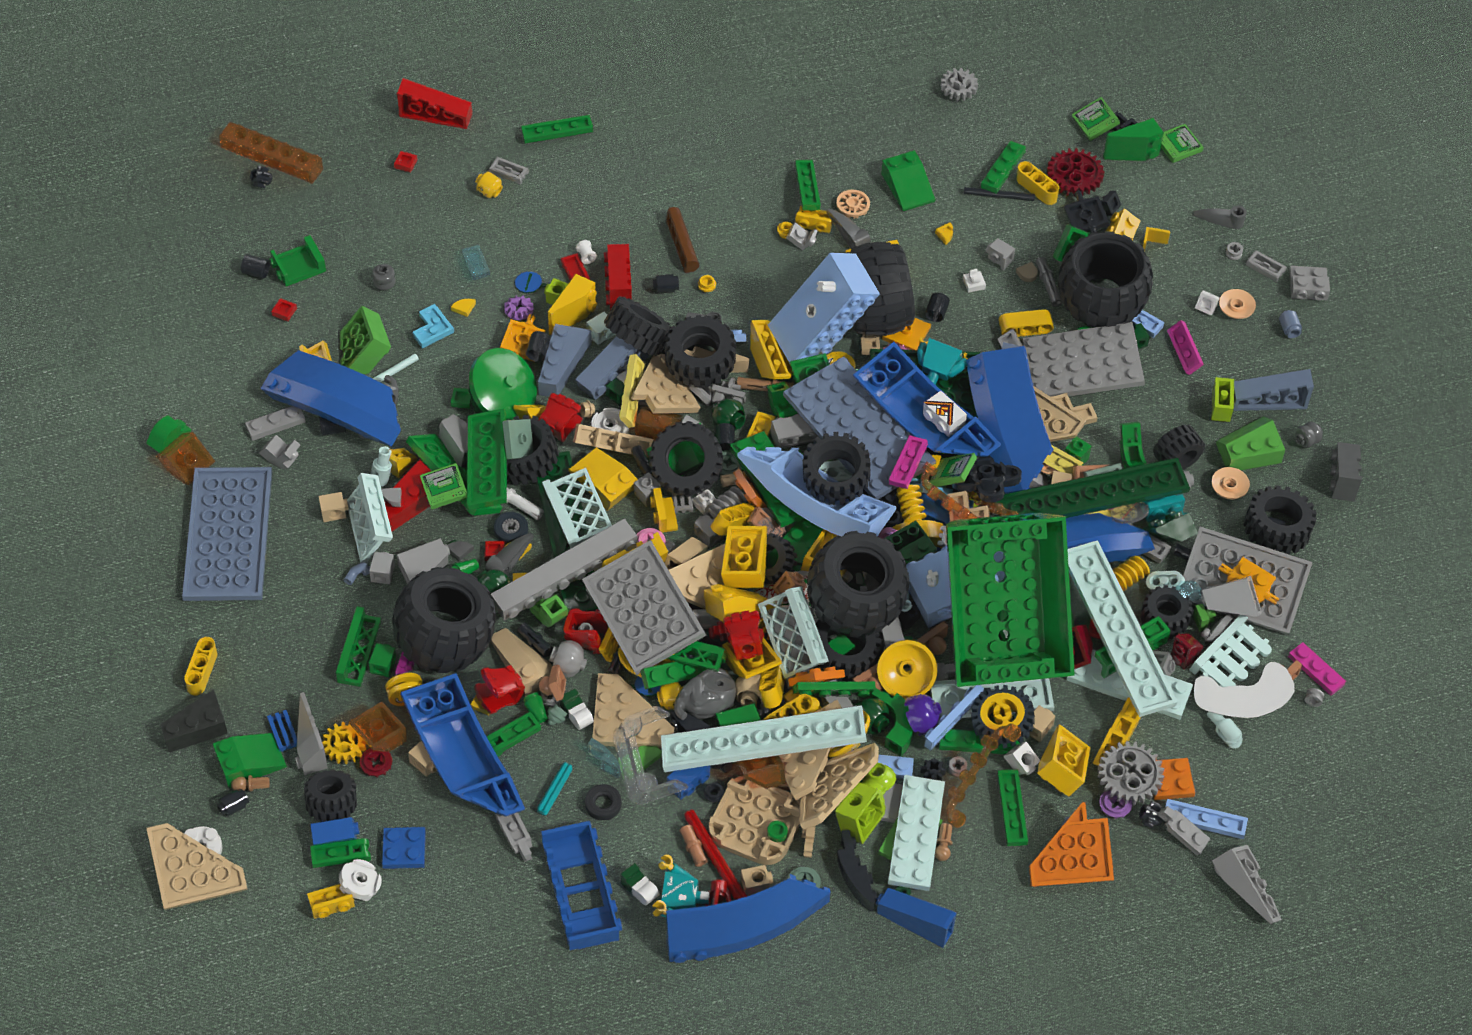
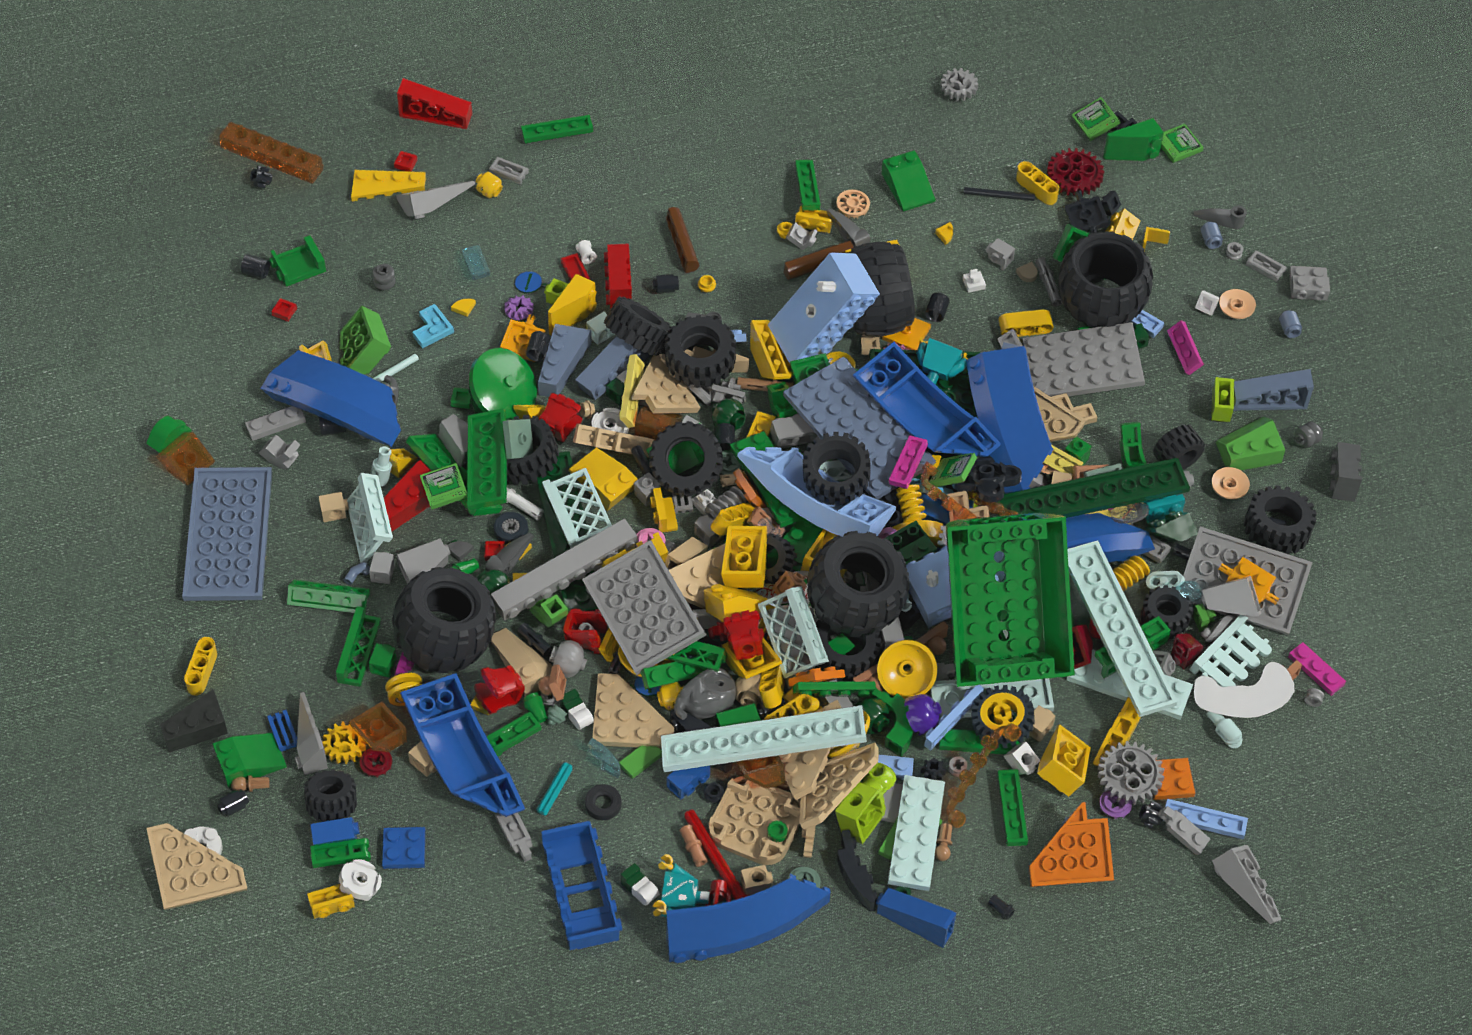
(326, 596): none -> green fence
(372, 183): none -> yellow wing
(393, 496): light grey tile -> none
(424, 201): none -> light grey wedge
(640, 786): clear windscreen -> none
(808, 263): none -> reddish brown brick
(944, 414): white brick -> none
(1001, 907): none -> black pin
(1003, 167): green plate -> none
(1211, 235): none -> sand blue brick

